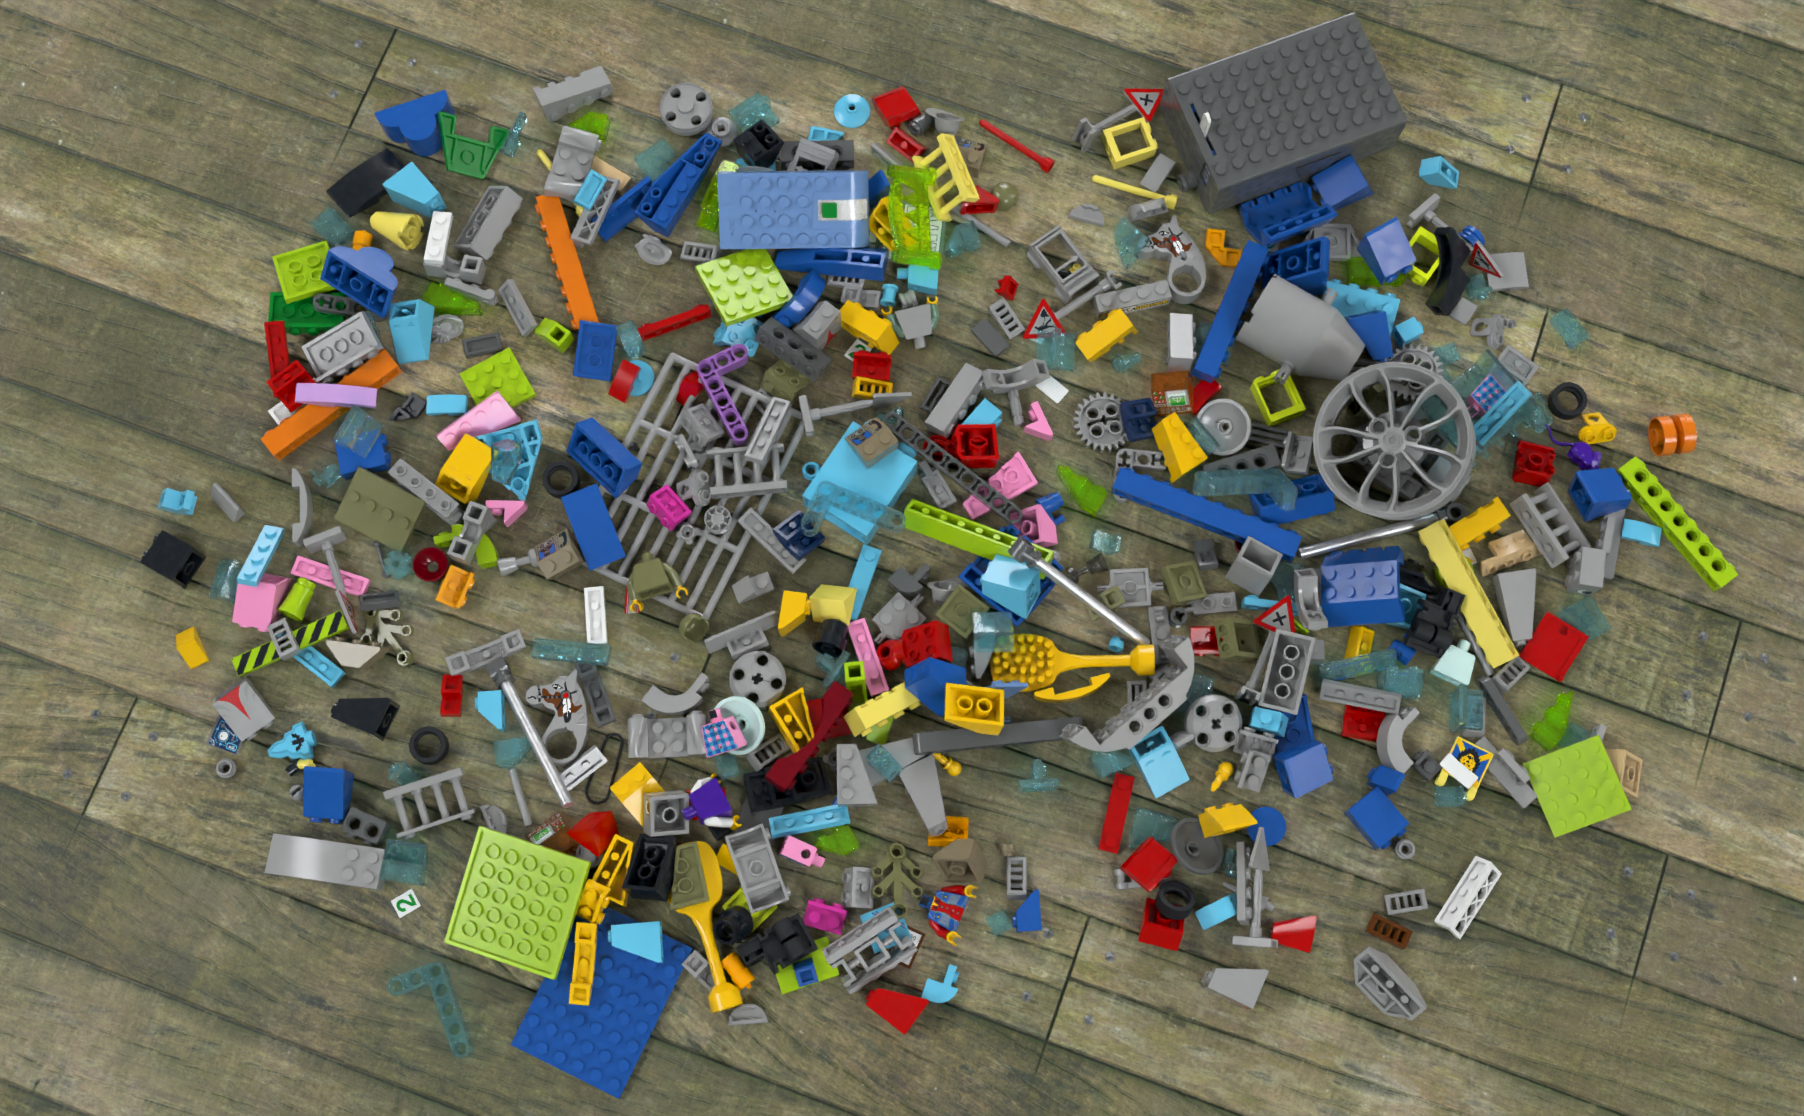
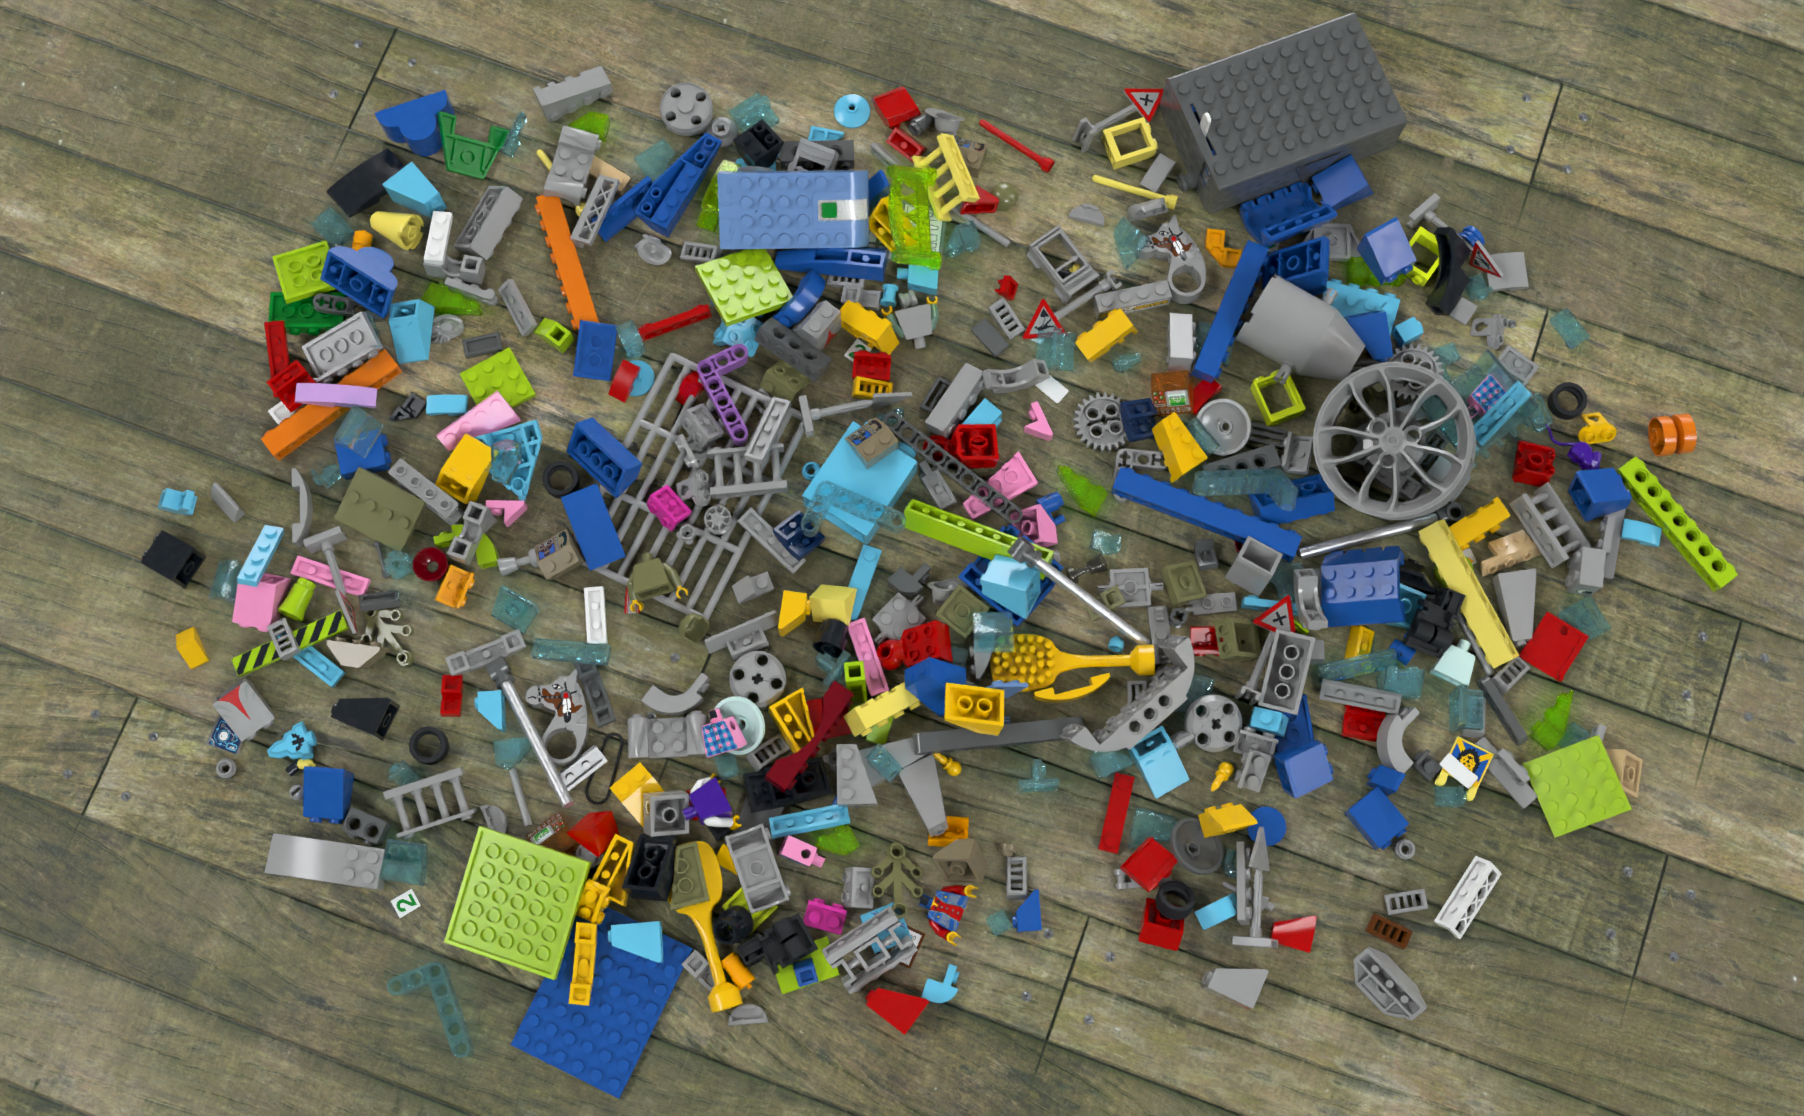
(514, 609): none -> clear light blue slope
(590, 190): medium azure tile -> none
(1015, 406): light grey axle -> none
(1439, 172): medium azure slope -> none

